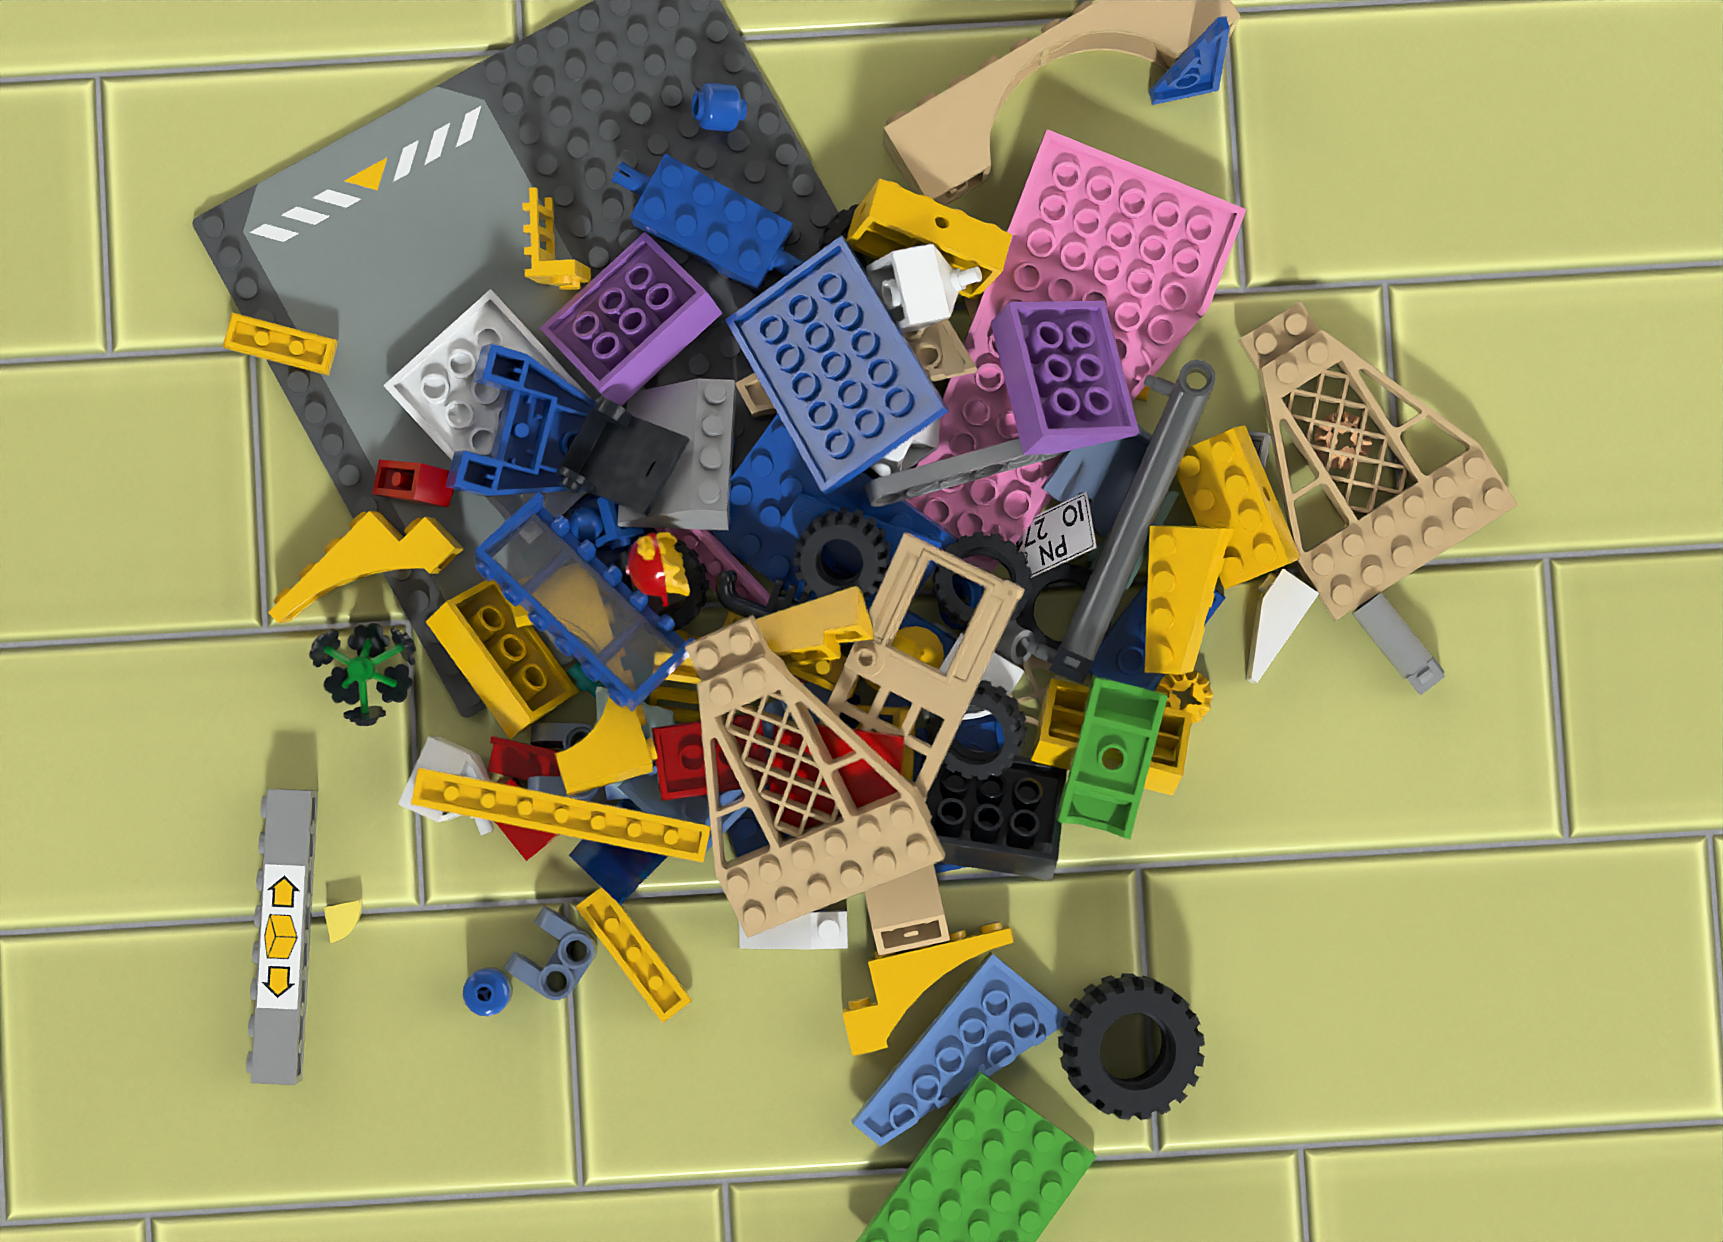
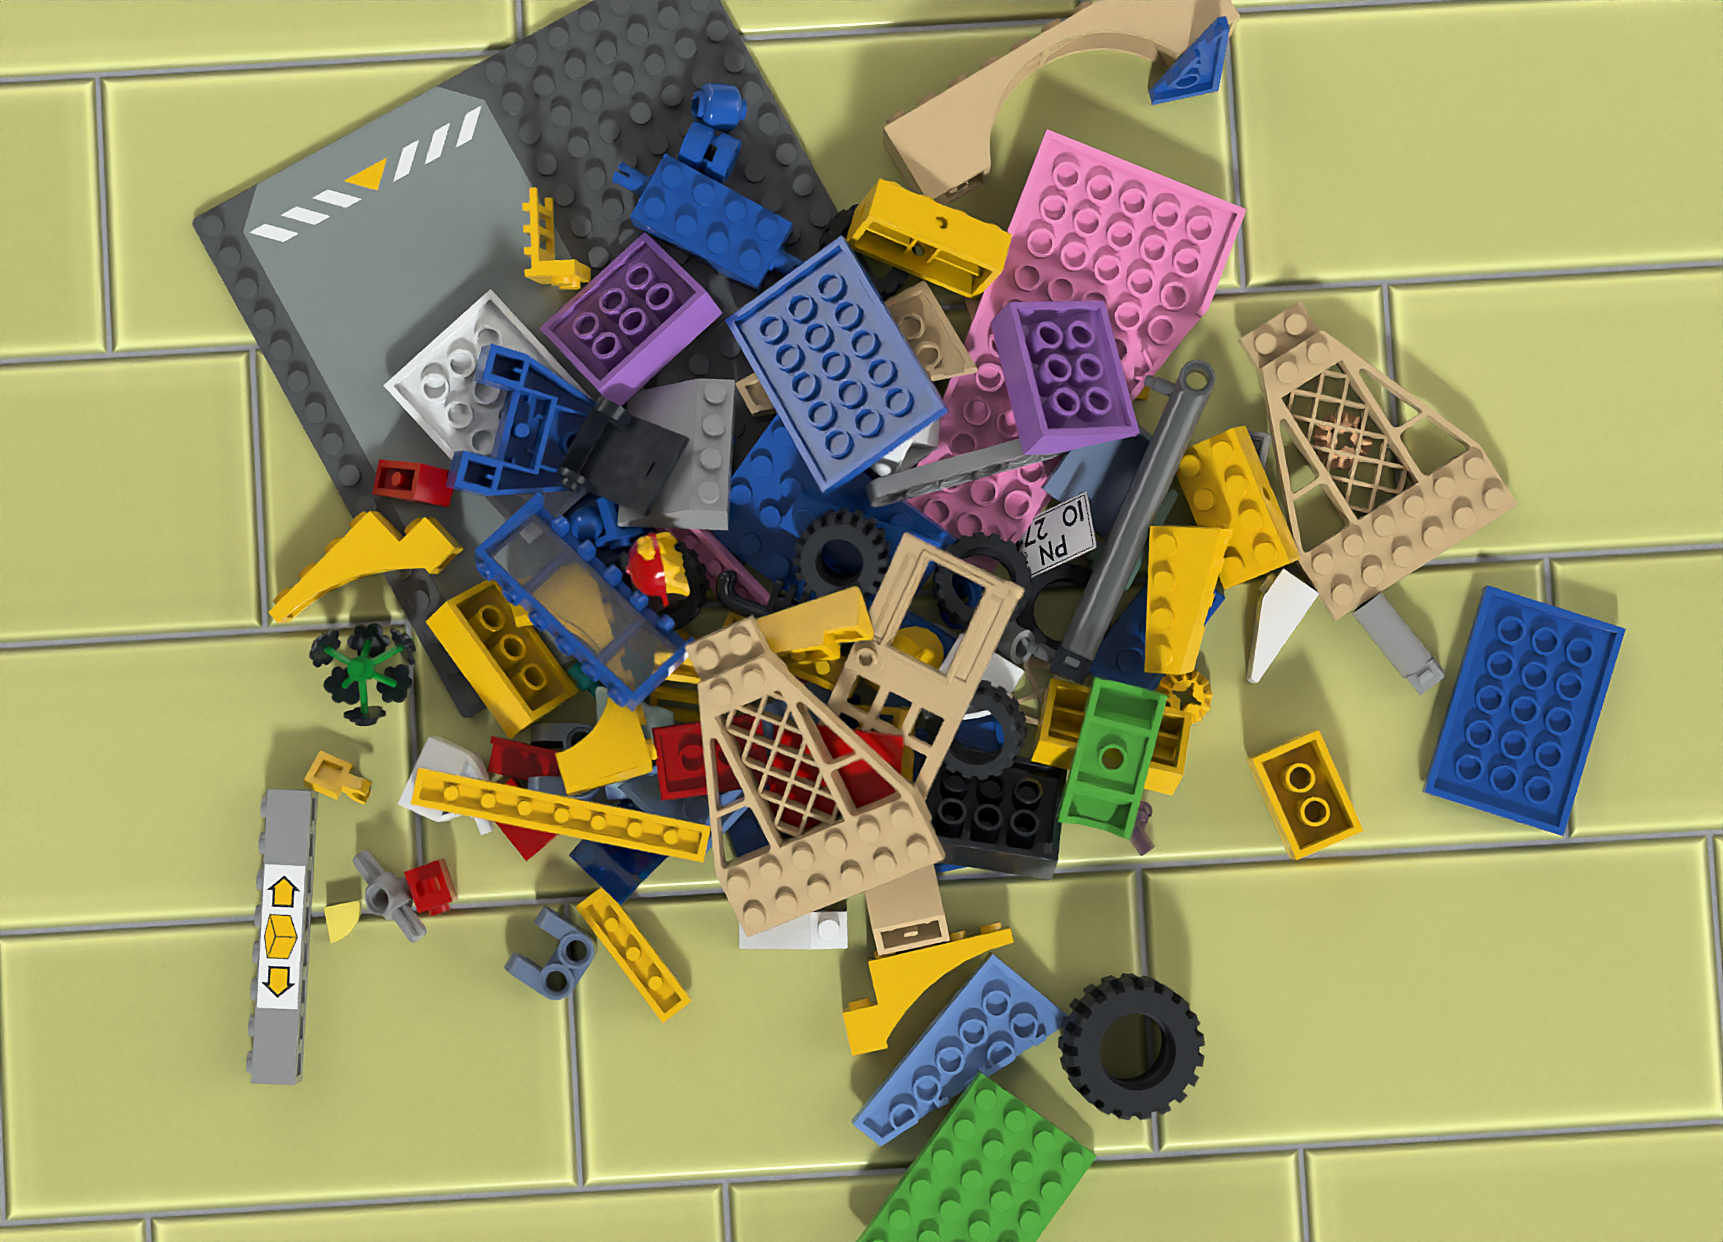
(280, 344): yellow tile -> none
(333, 775): none -> yellow plate
(389, 896): none -> light grey axle
(431, 887): none -> red brick
(496, 982): blue head -> none
(698, 146): none -> blue wheel
(919, 285): white piece -> none
(1139, 837): none -> arm
(1304, 794): none -> yellow brick
(1523, 710): none -> blue plate

